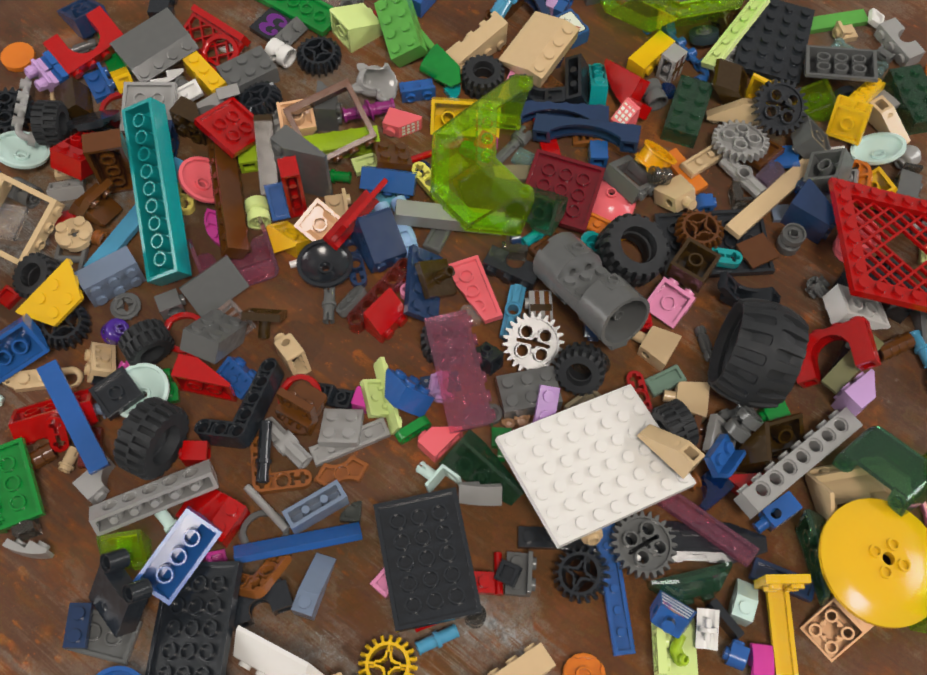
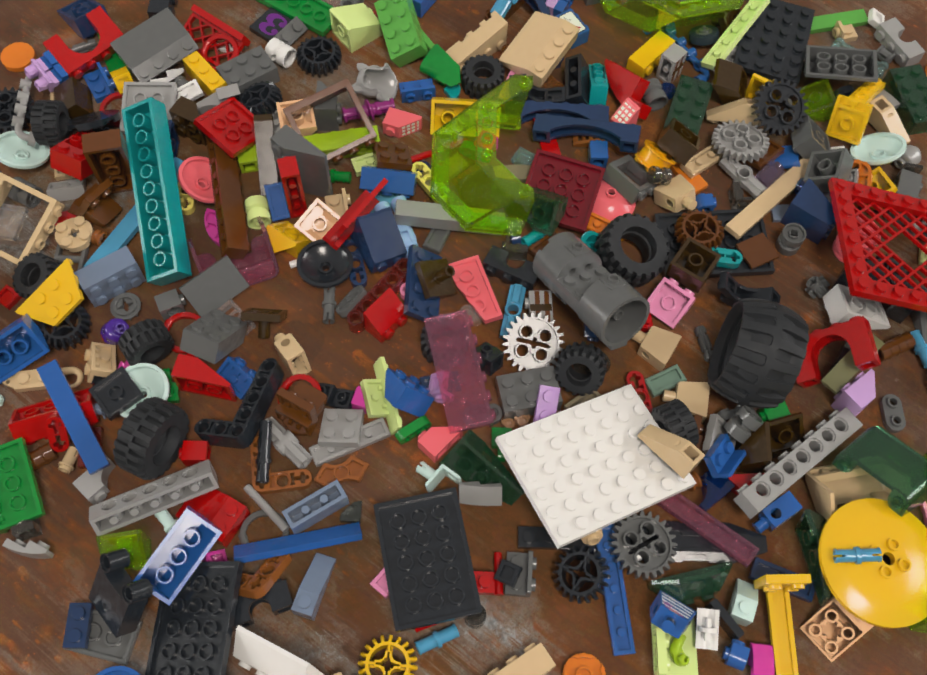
(518, 139): dark grey piece -> none
(678, 141): none -> dark brown brick
(857, 555): none -> dark azure pin
(890, 412): none -> dark grey plate

